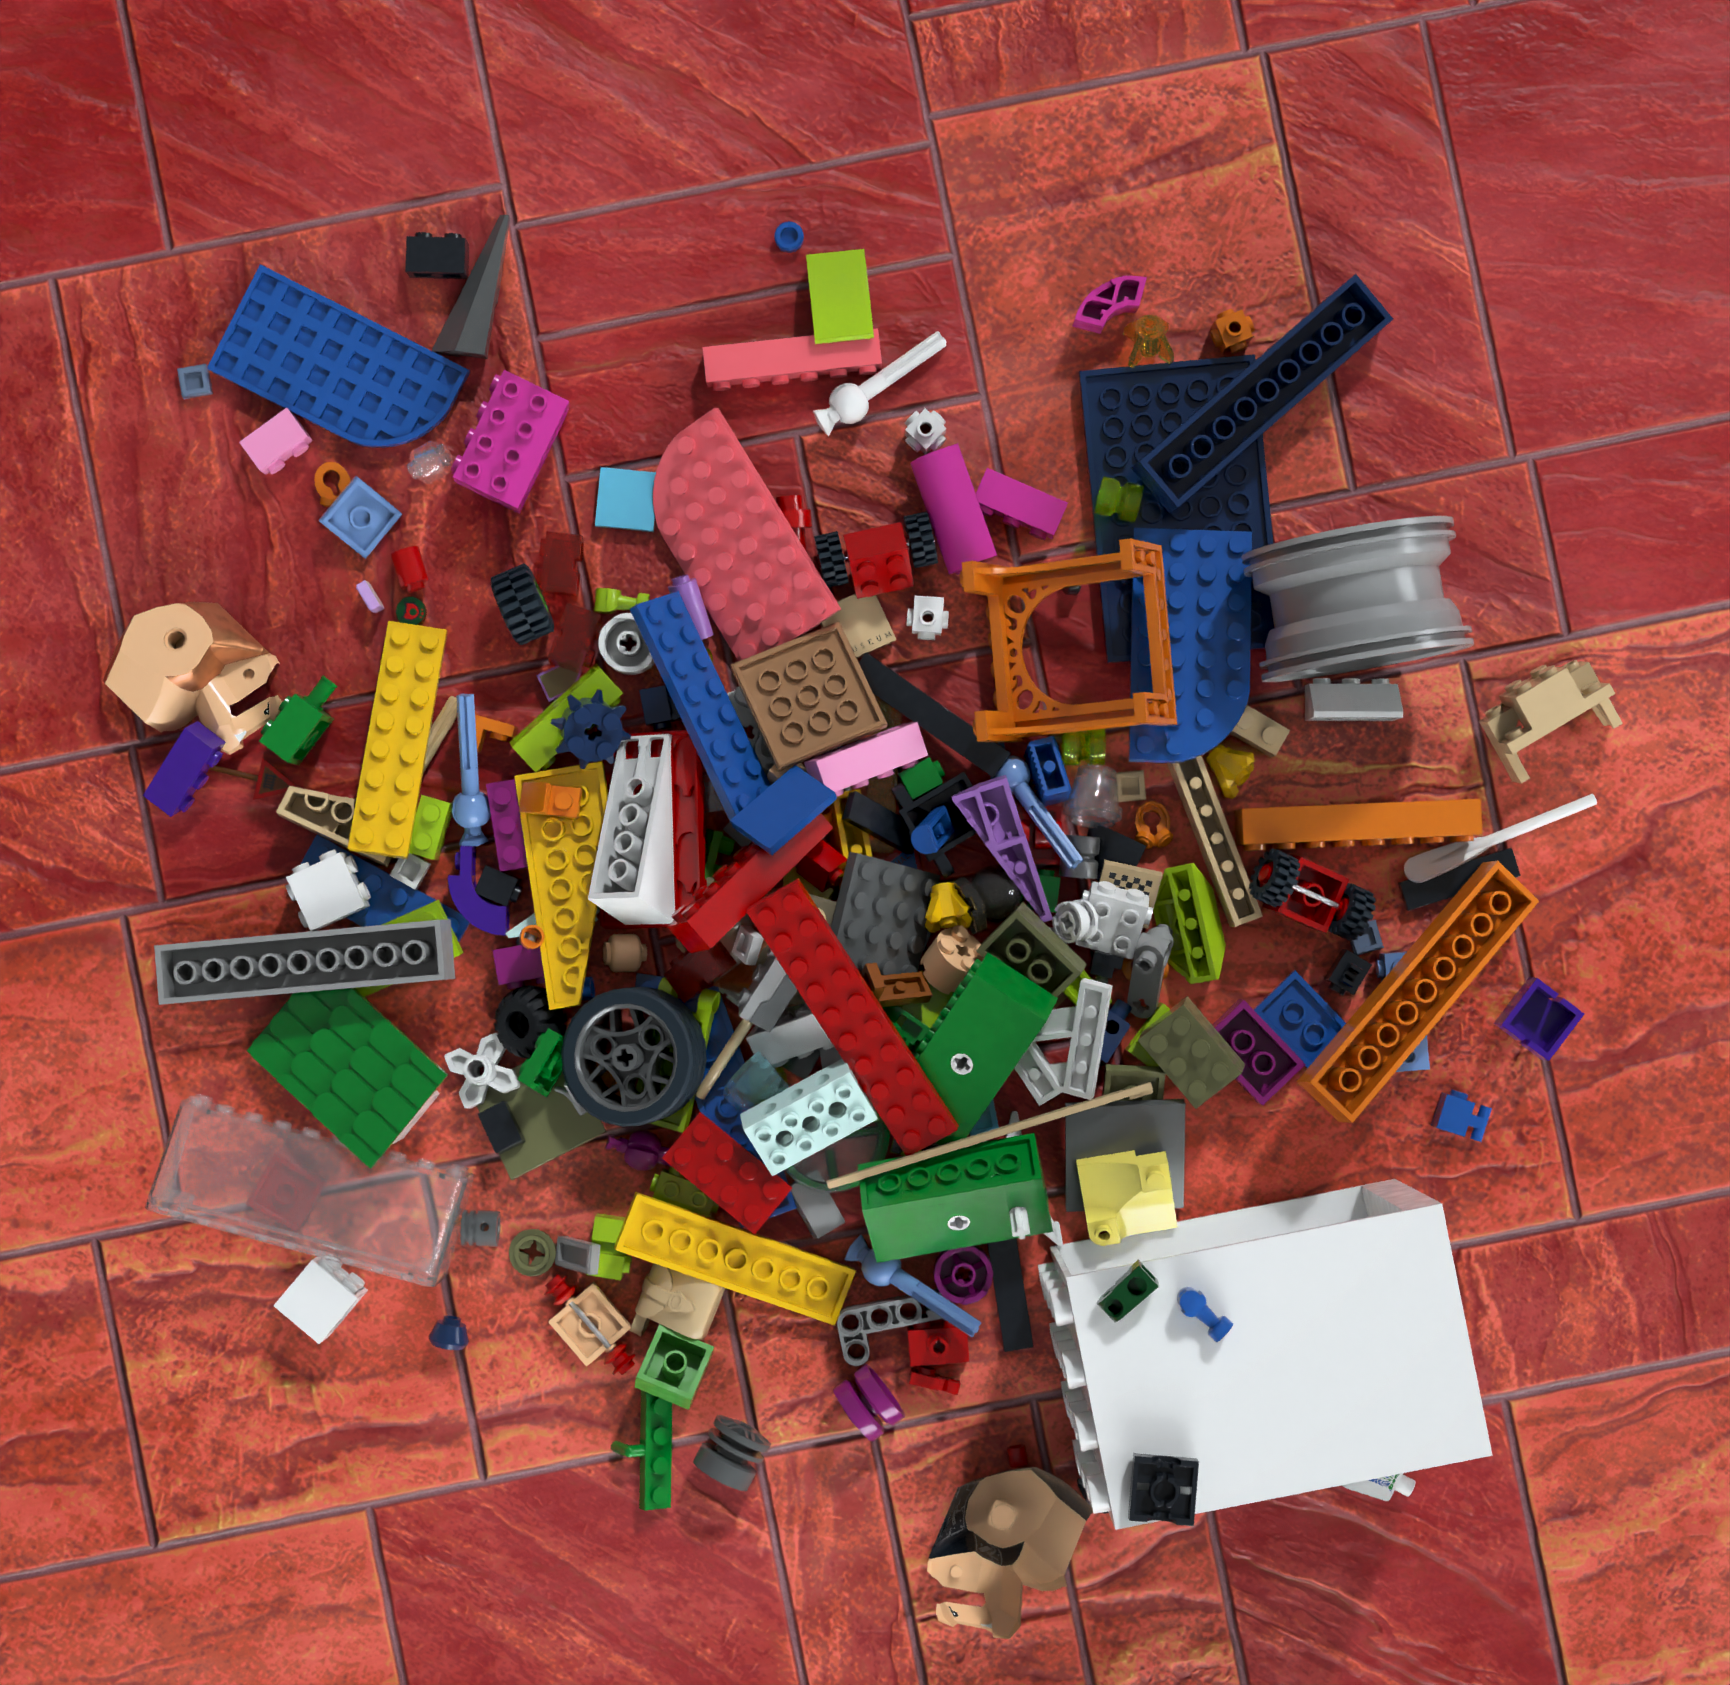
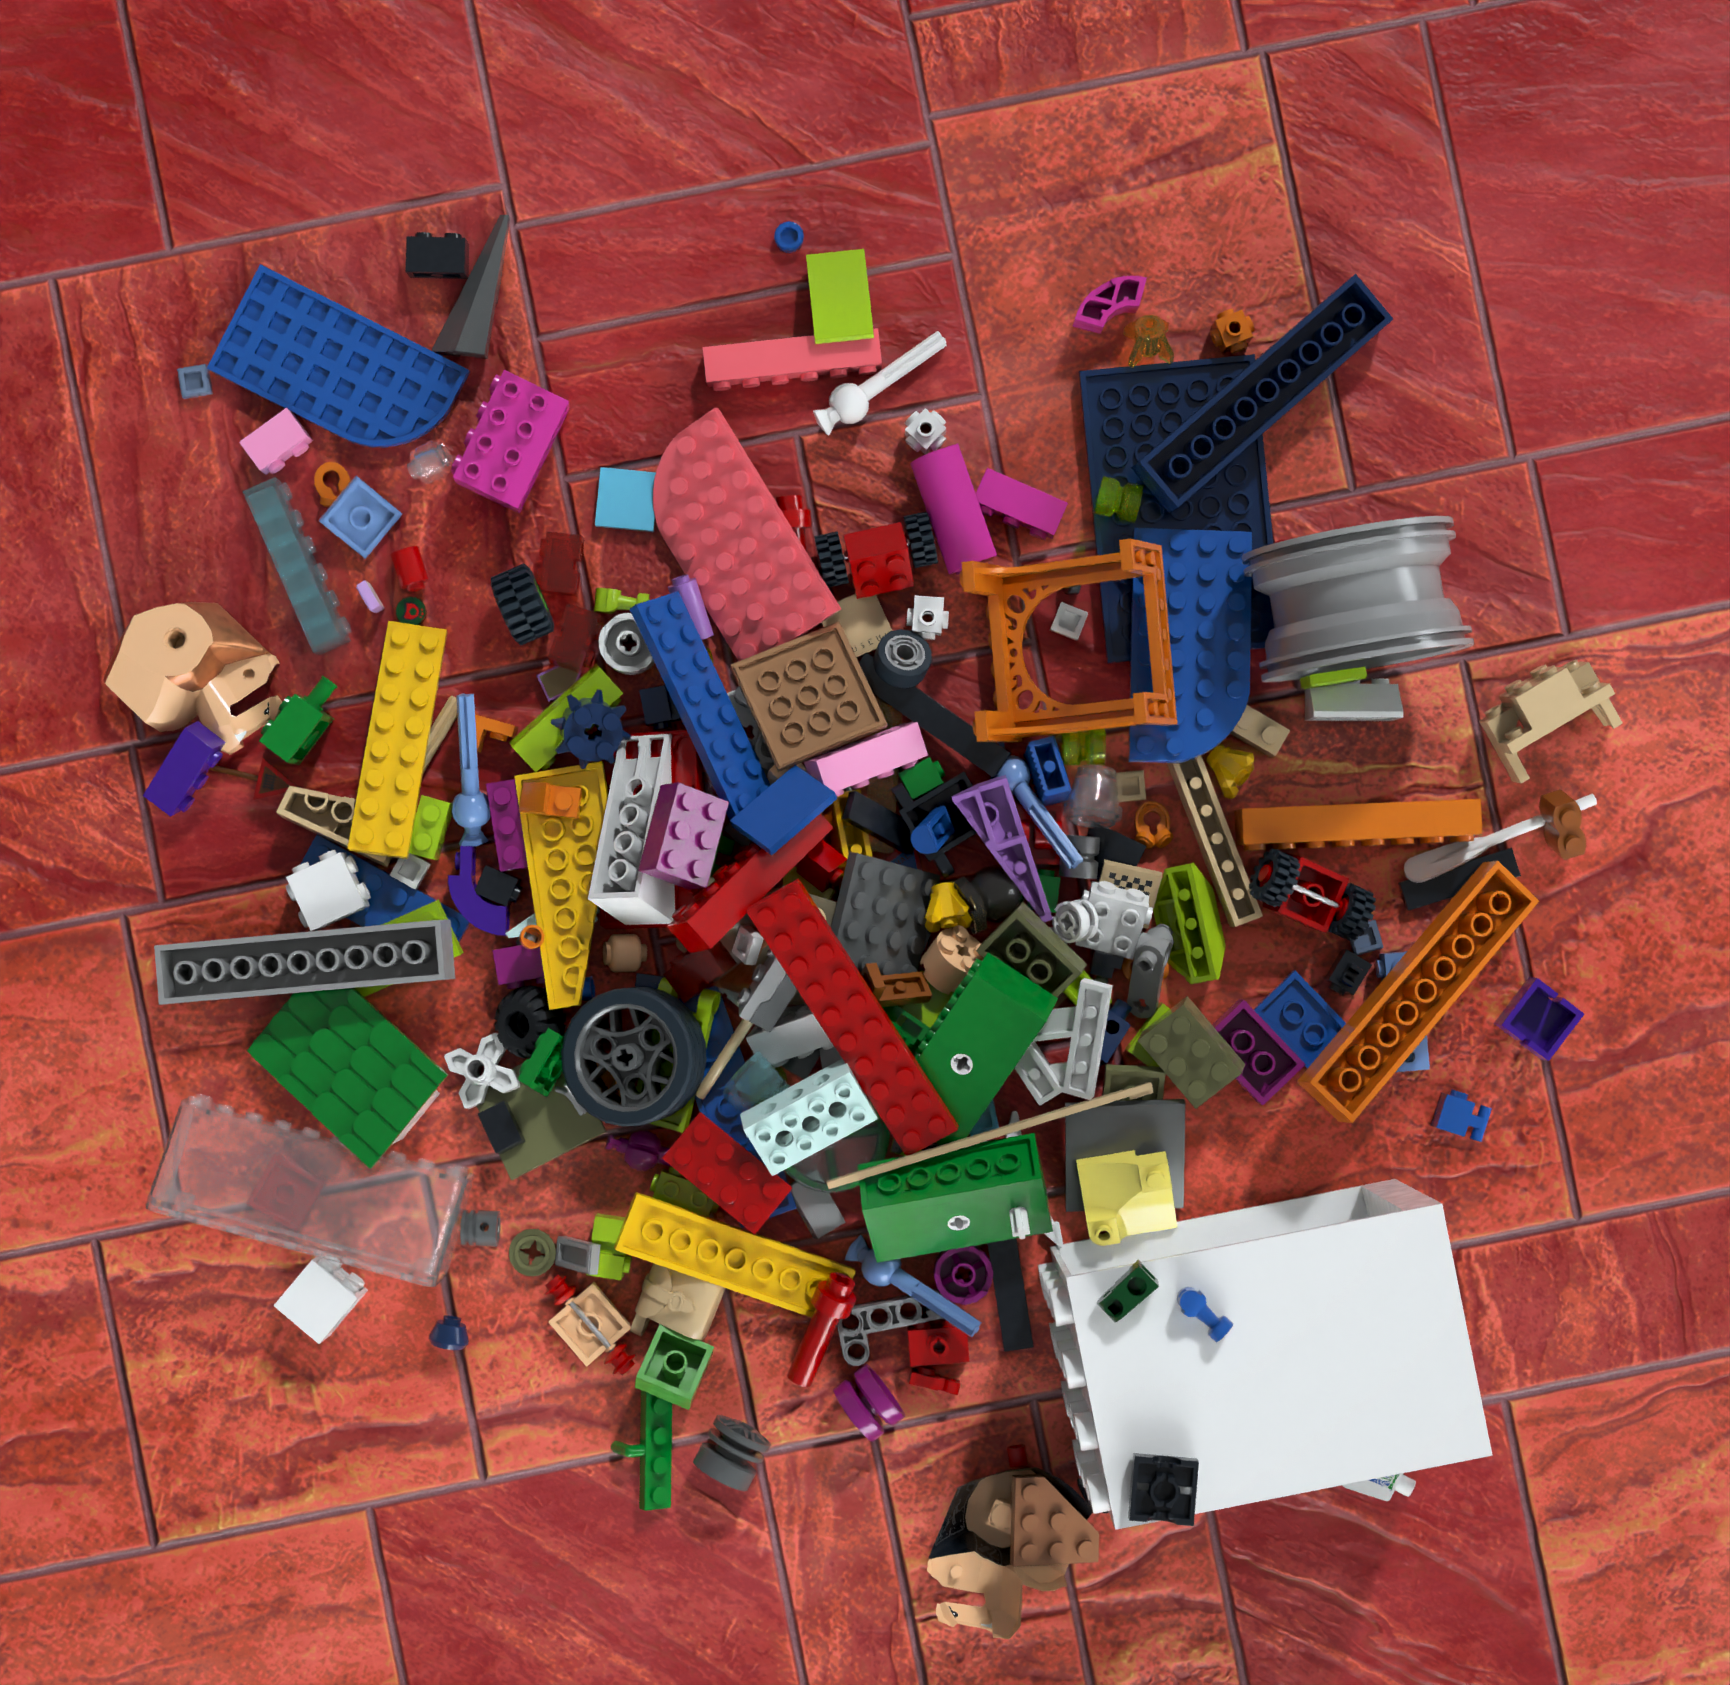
(297, 566): none -> clear light blue brick
(683, 836): none -> brick
(832, 1302): none -> red piece
(904, 645): none -> wheel
(1047, 1526): none -> nougat plate
(1069, 621): none -> white plate
(1333, 677): none -> lime tile
(1562, 824): none -> dark orange brick

